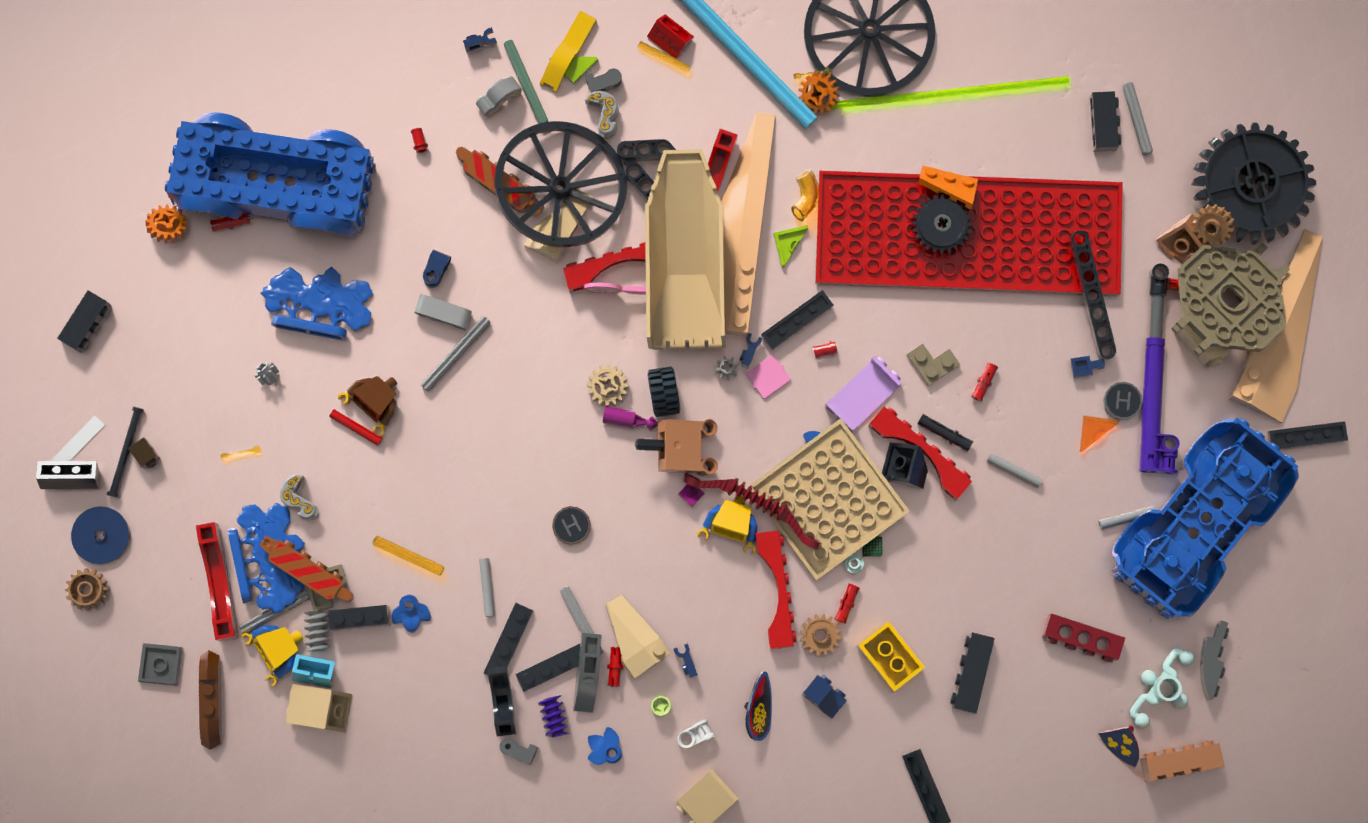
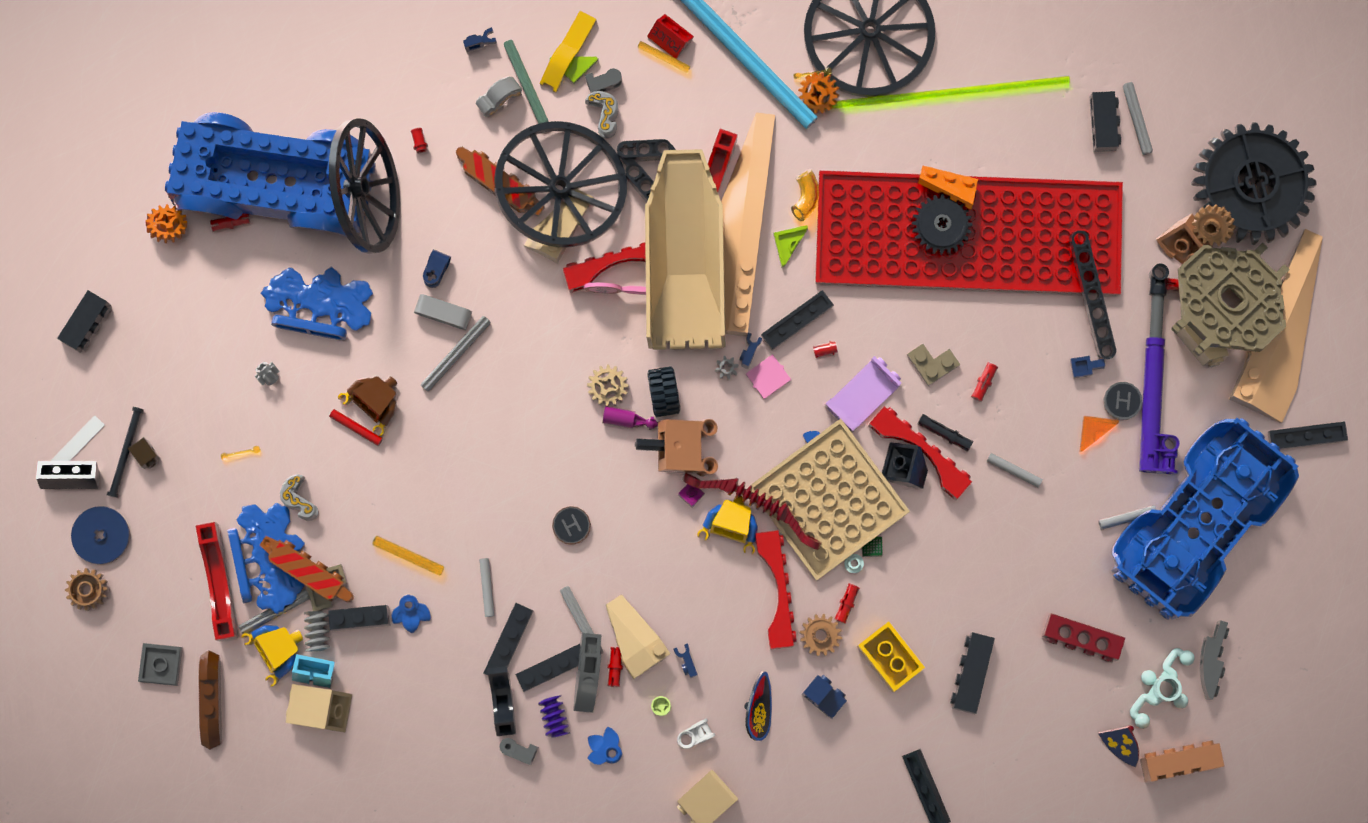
(358, 187): none -> black wheel

